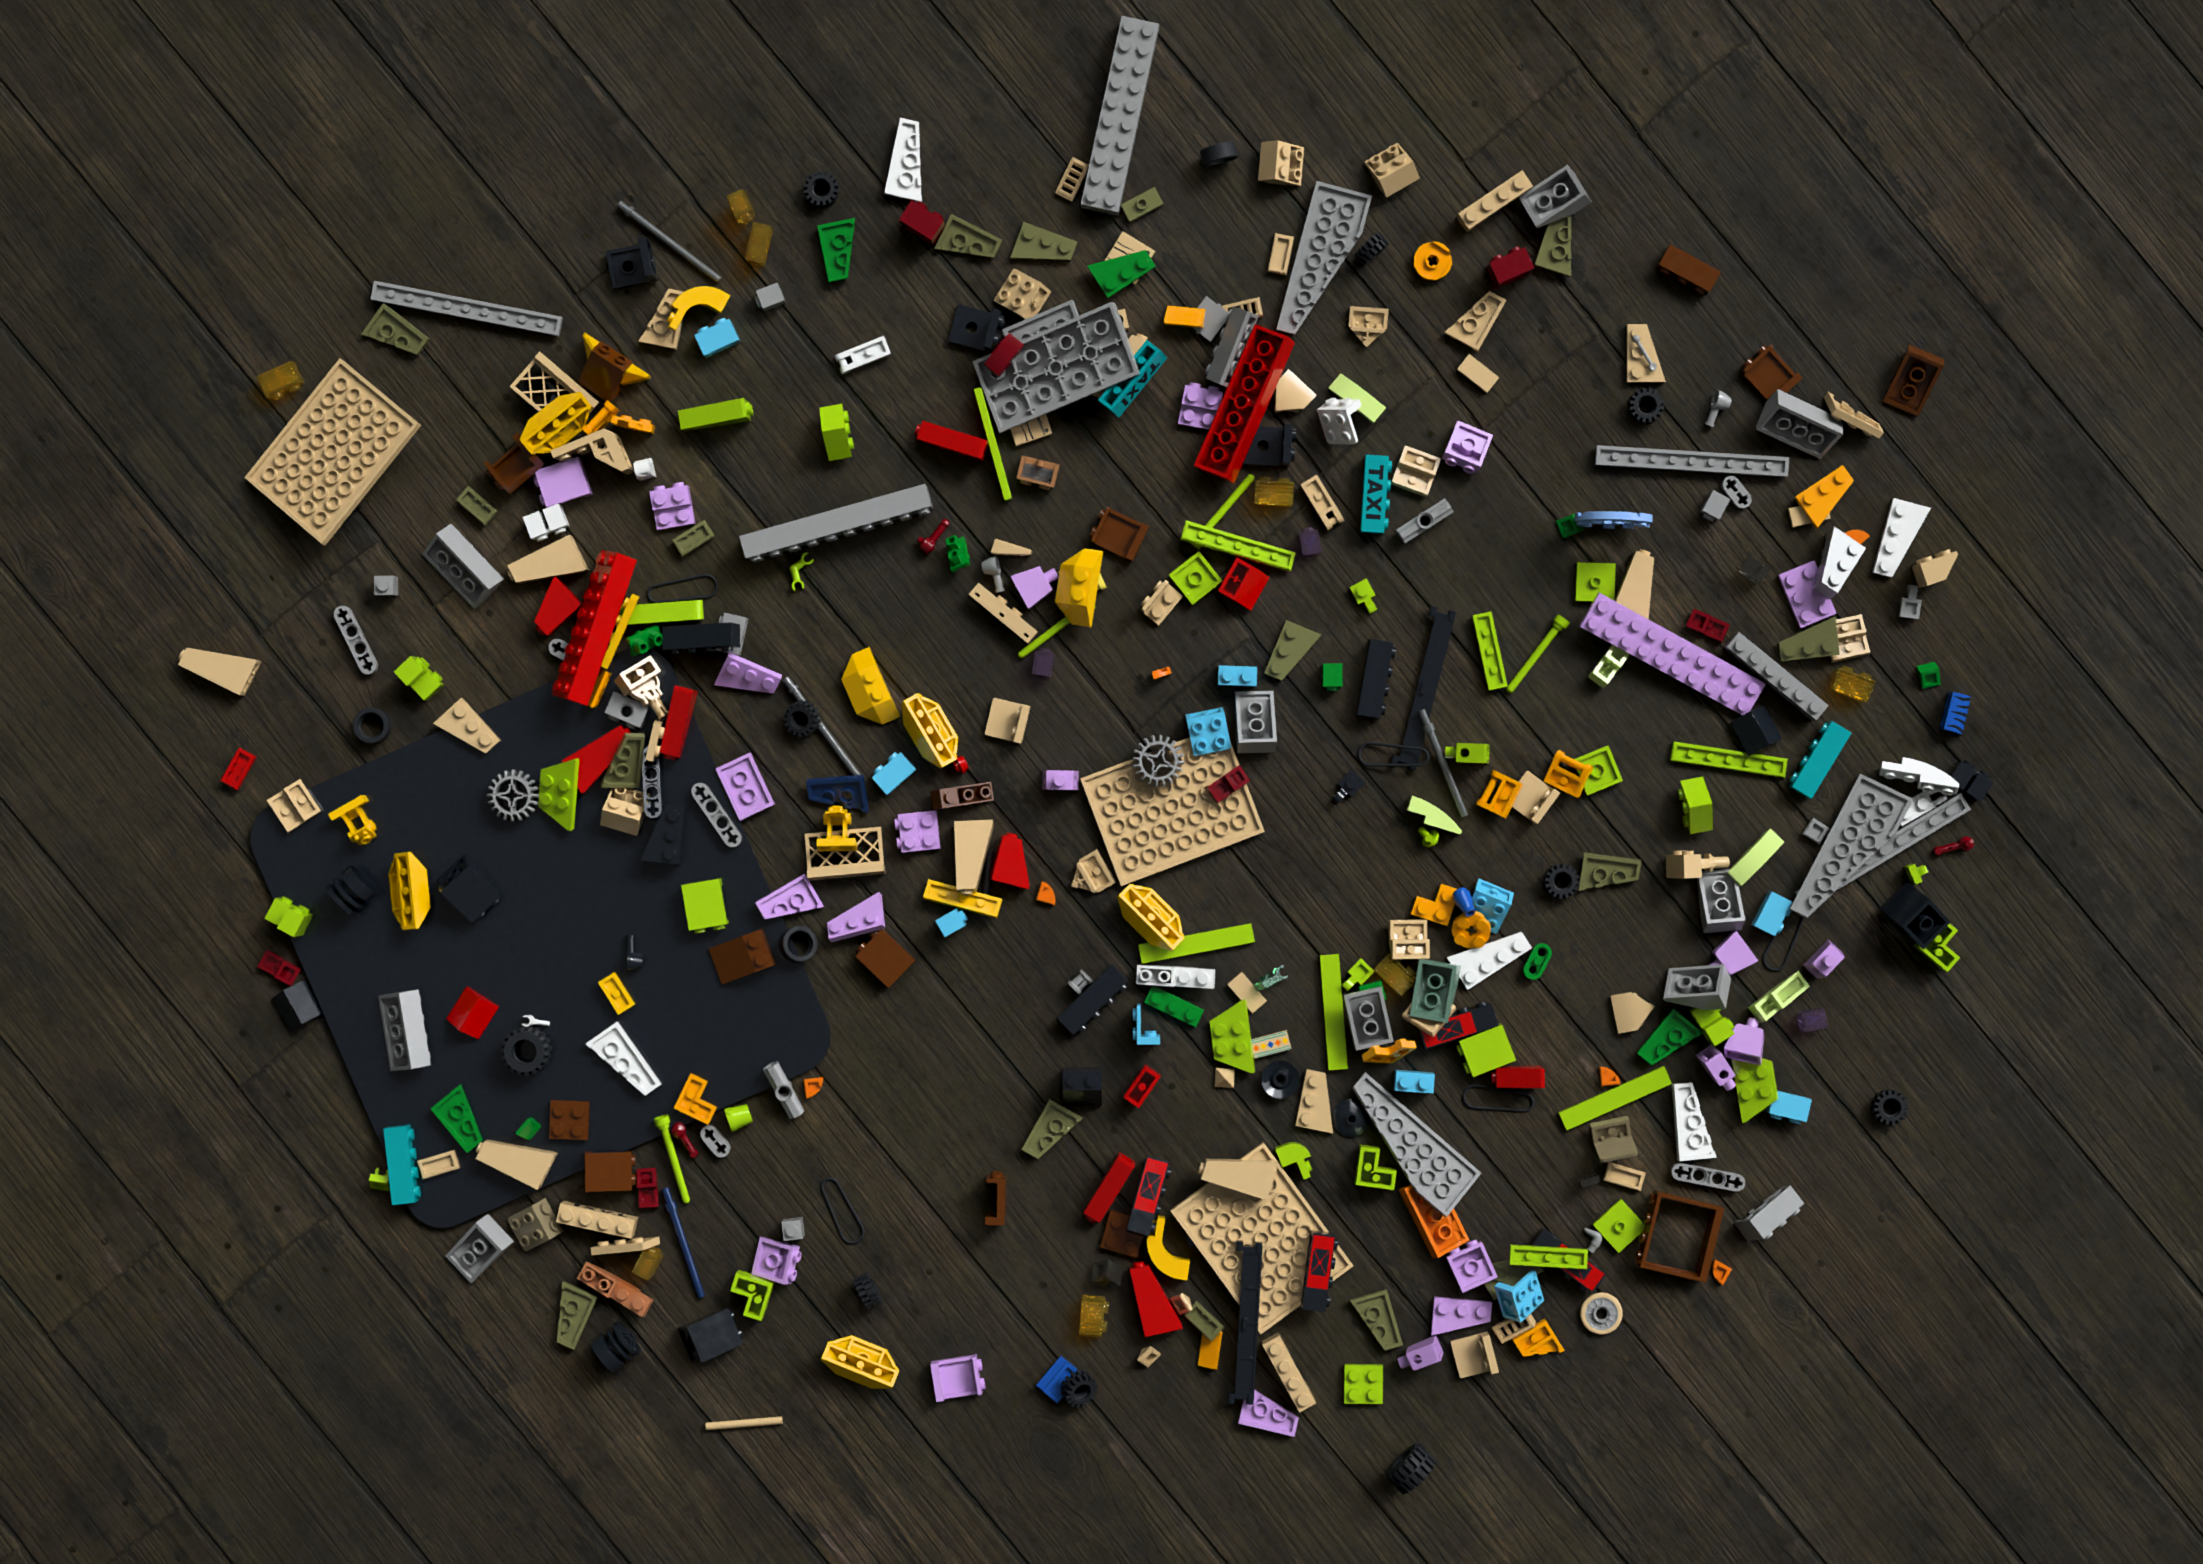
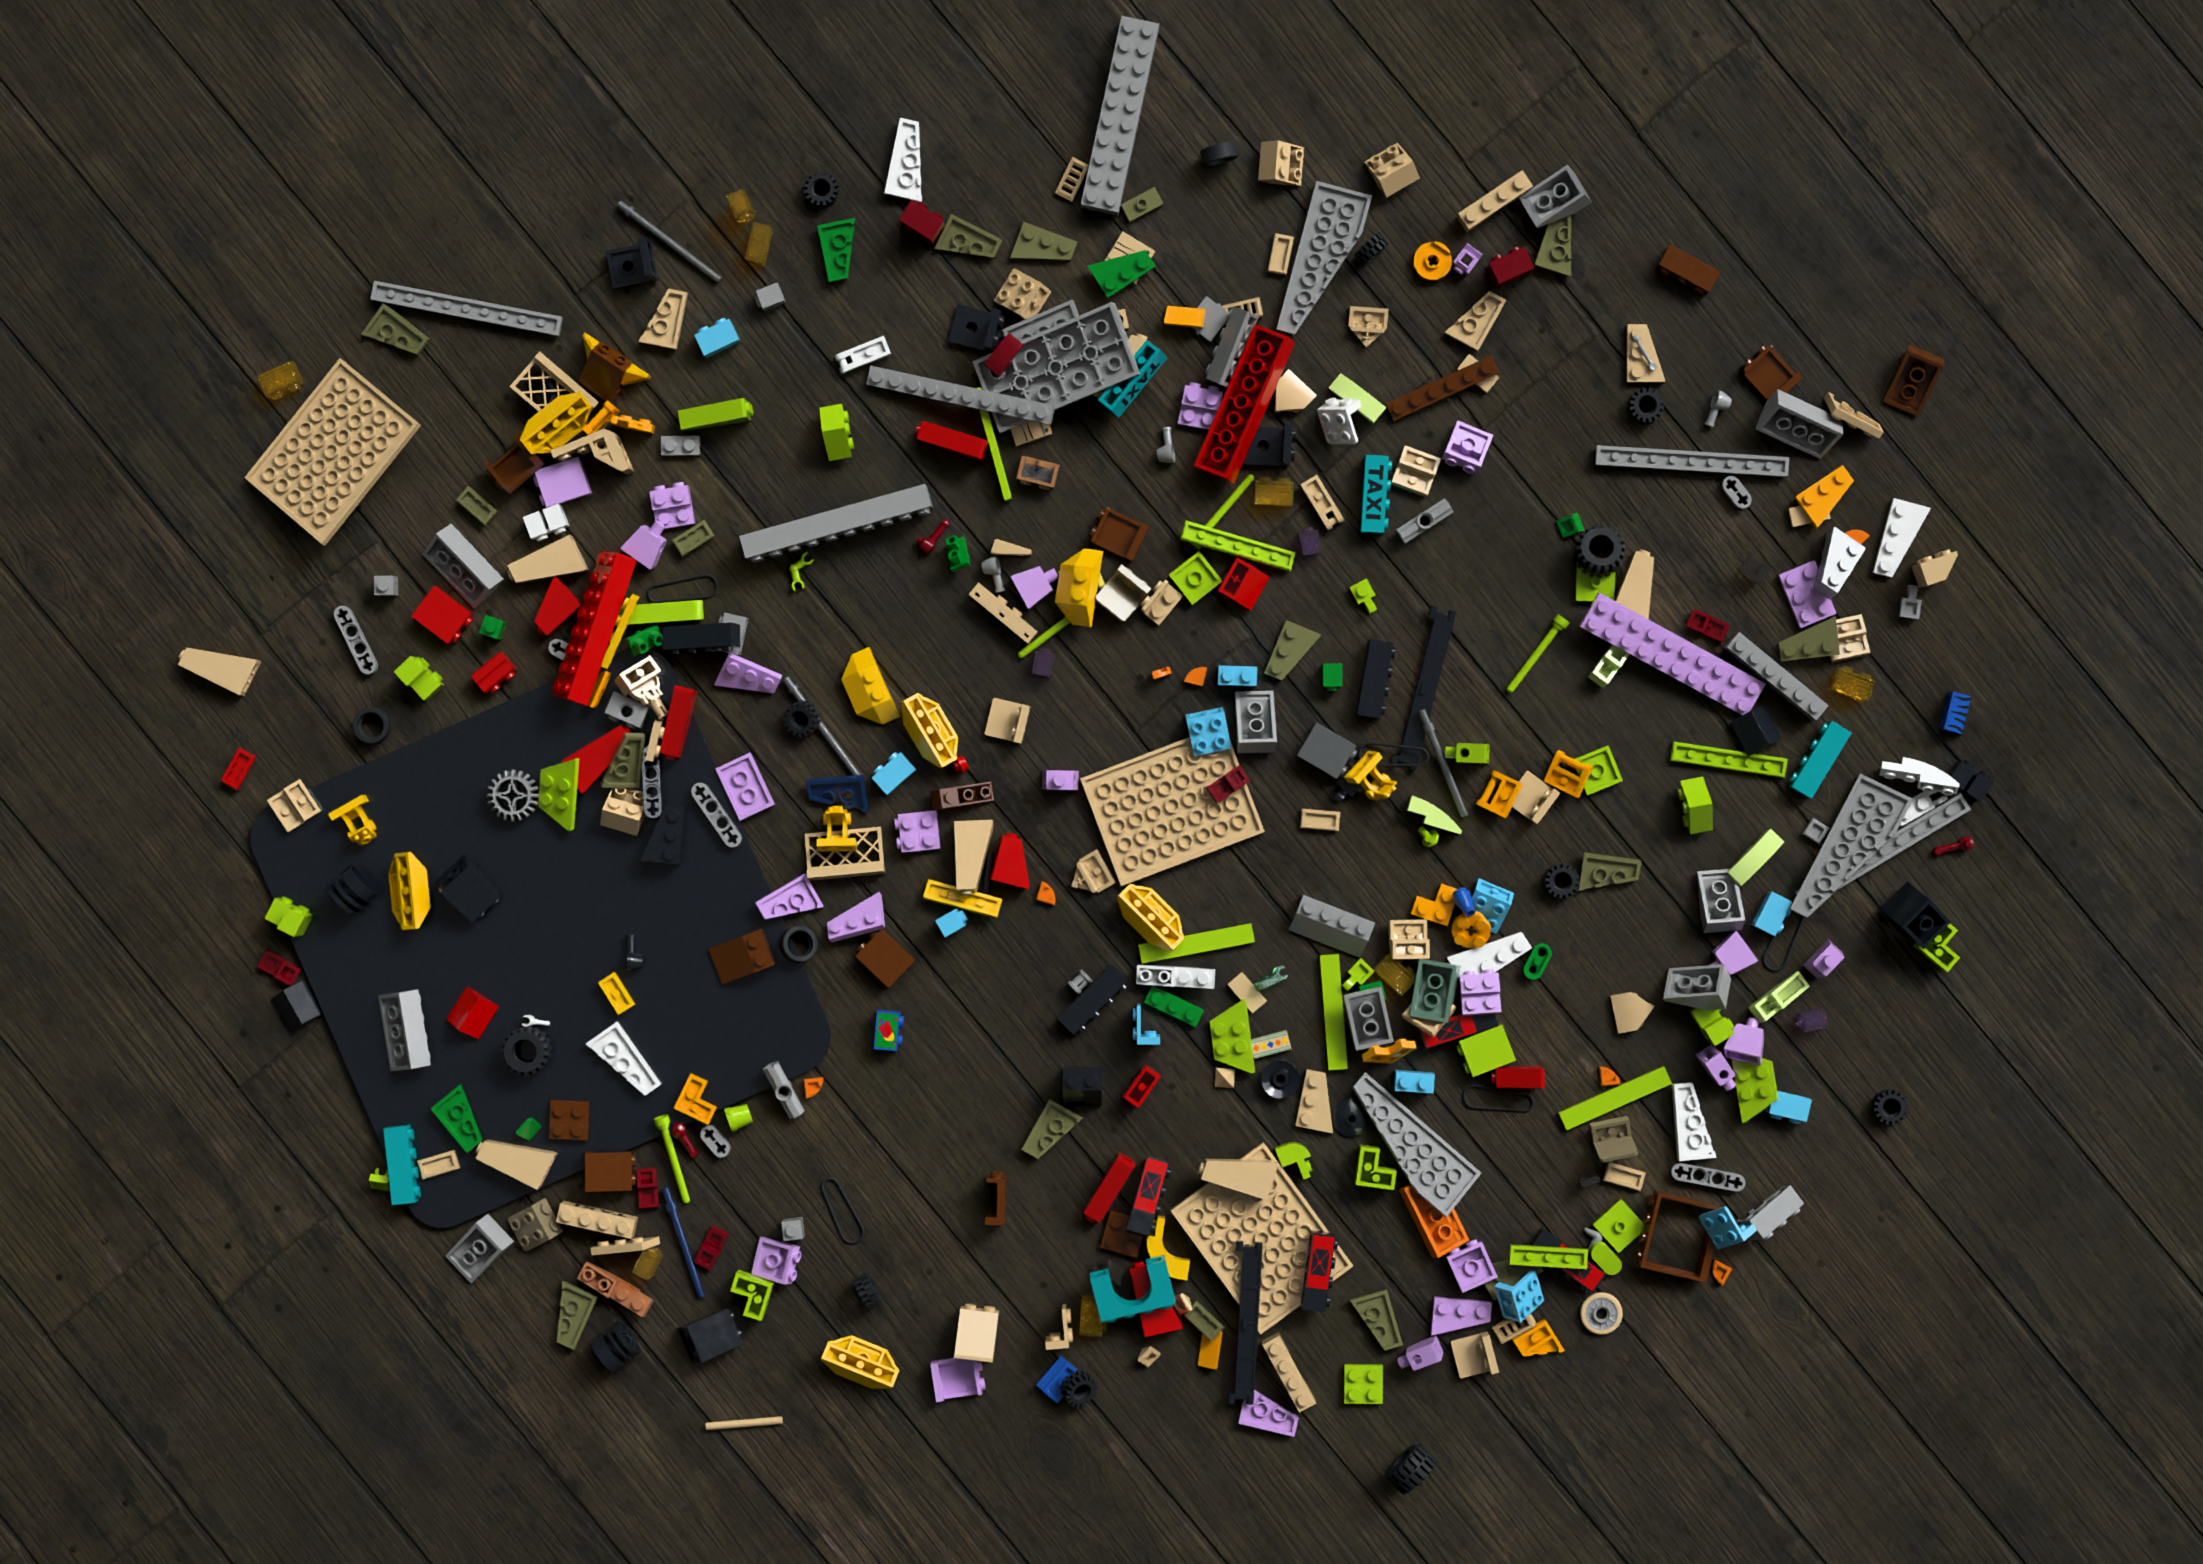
(443, 615): none -> red brick
(468, 726): tan wing -> none
(493, 627): none -> green brick
(494, 673): none -> red brick
(644, 469): white leg -> none
(646, 544): none -> lavender torso
(680, 445): none -> light grey plate
(704, 905): lime panel -> none
(706, 296): yellow arch -> none
(711, 1247): none -> dark red slope
(887, 1030): none -> brick
(960, 395): none -> light grey plate
(976, 1333): none -> slope
(1059, 1341): none -> tan bracket
(1113, 1306): none -> teal arch
(1122, 593): none -> bracket
(1151, 776): light grey gear -> none
(1166, 453): none -> light grey bar
(1196, 676): none -> orange tile
(1320, 819): none -> tan tile
(1327, 751): none -> dark grey brick
(1331, 926): none -> light grey slope
(1380, 786): none -> yellow tile
(1442, 388): none -> reddish brown plate
(1462, 268): none -> lavender window
(1480, 993): none -> lavender plate
(1489, 650): lime plate -> none
(1603, 537): none -> black tyre
(1605, 1258): none -> lime tile
(1612, 518): light blue plate -> none
(1667, 1037): green wing -> none
(1690, 865): tan brick -> none
(1714, 506): light grey brick -> none
(1724, 1229): none -> medium azure bracket
(1914, 873): lime tile -> none
(1928, 675): green slope -> none

